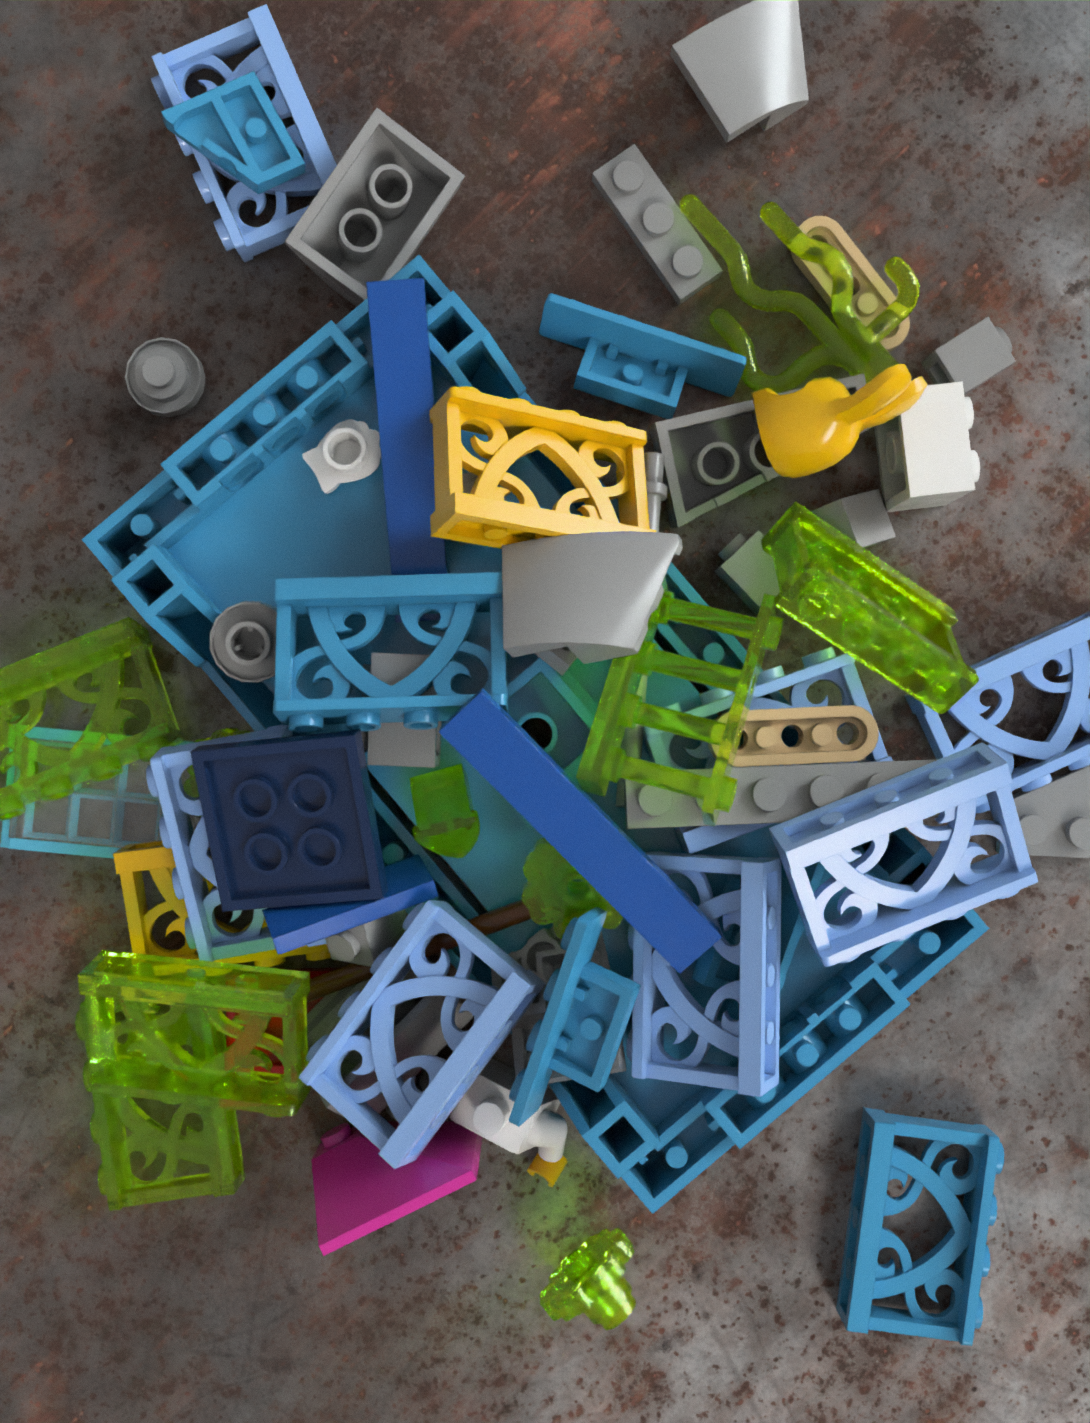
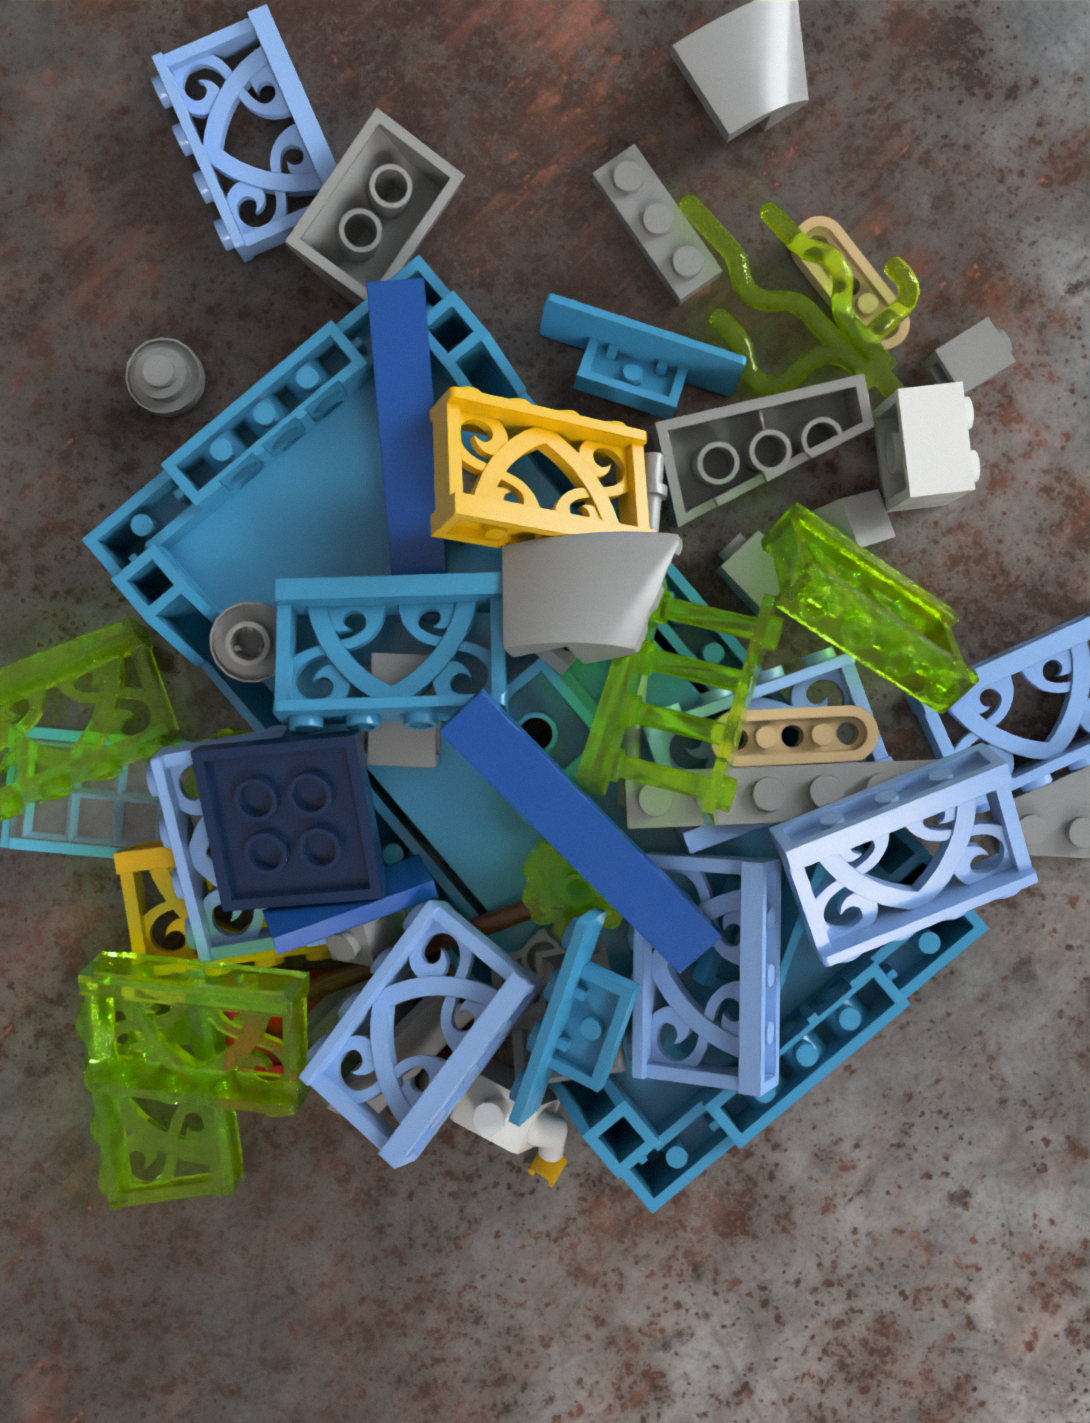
(239, 133): dark azure wing -> none
(345, 454): white animal -> none
(363, 1193): dark pink slope -> none
(444, 812): clear neon green tile -> none
(592, 1282): clear neon green plant -> none
(823, 420): yellow piece -> none
(964, 1243): dark azure fence -> none

